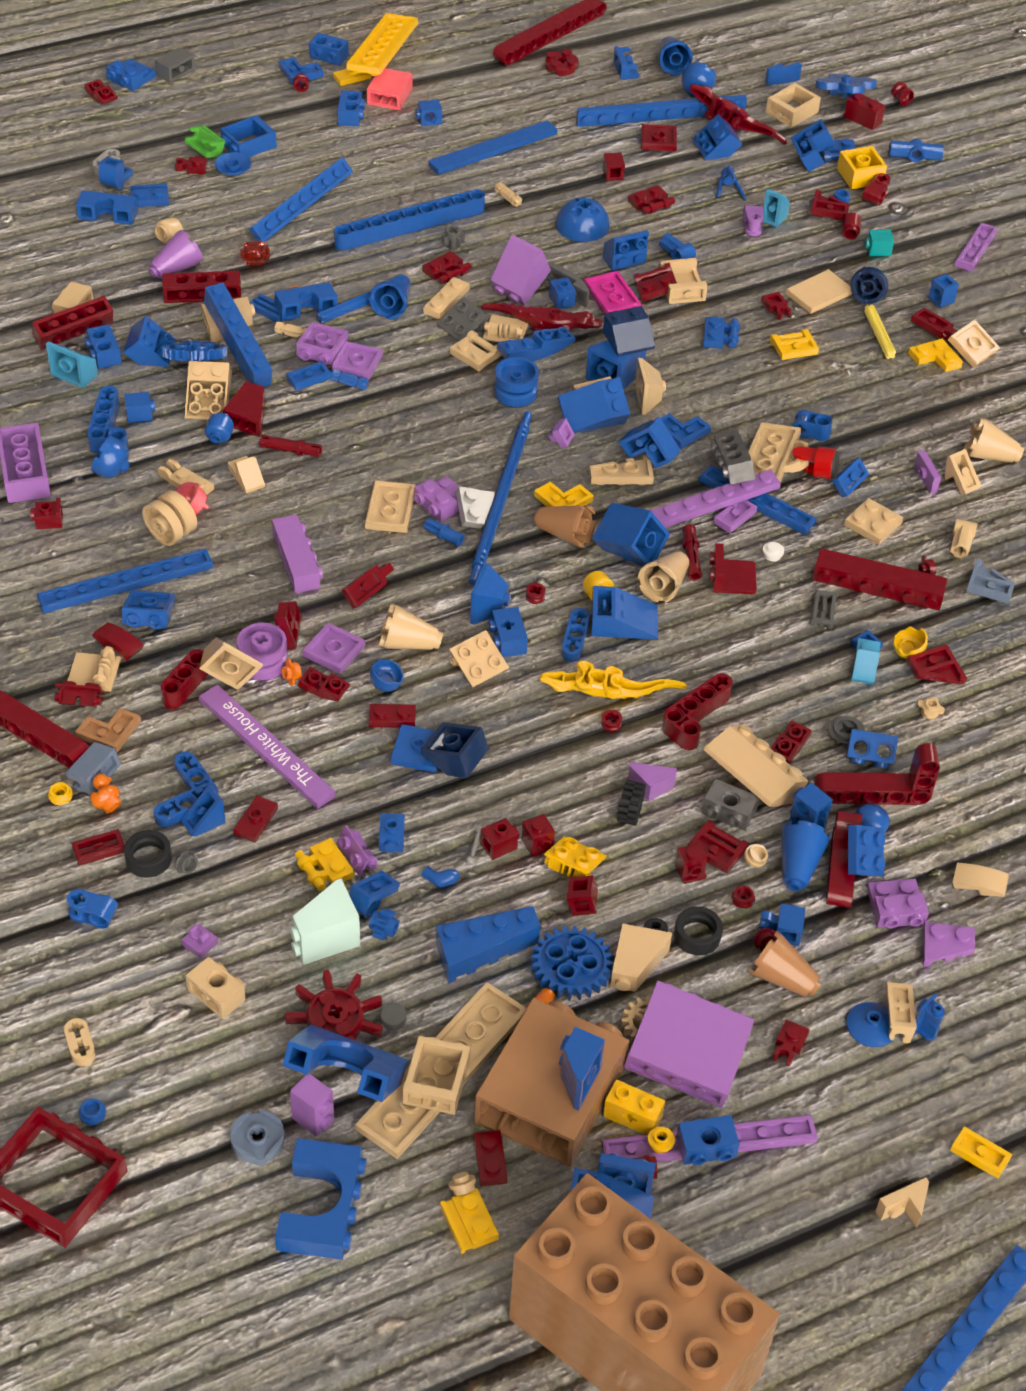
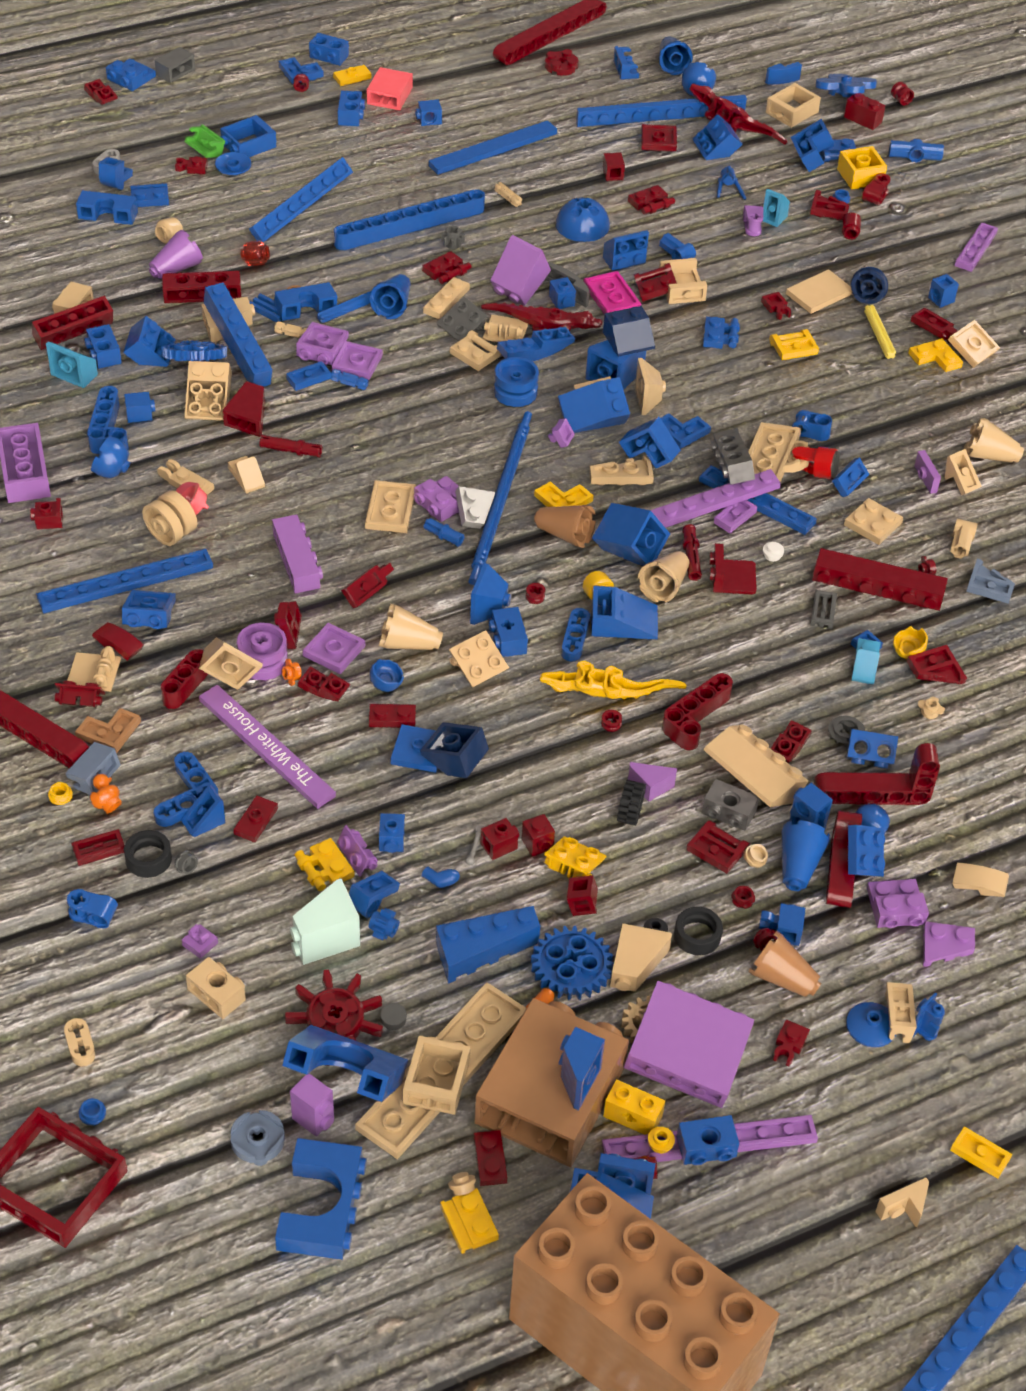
(219, 428): blue head -> none
(382, 44): yellow plate -> none
(691, 863): dark red brick -> none
(879, 243): teal brick -> none

